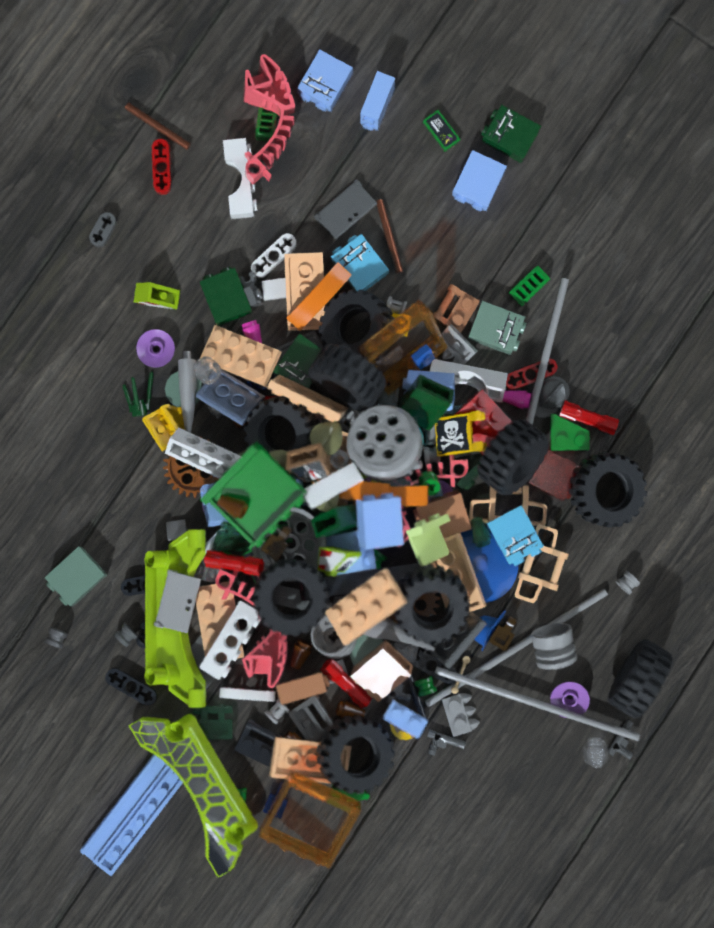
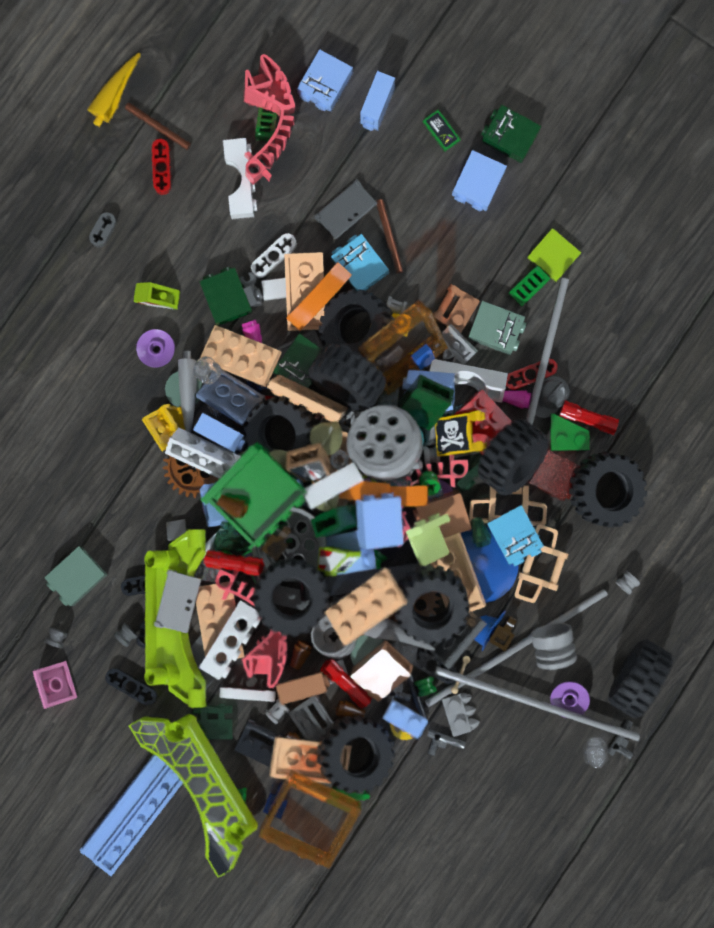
(55, 684): none -> bright pink slope
(108, 98): none -> yellow piece
(138, 407): dark green plant -> none
(220, 434): none -> light blue brick
(554, 255): none -> lime tile

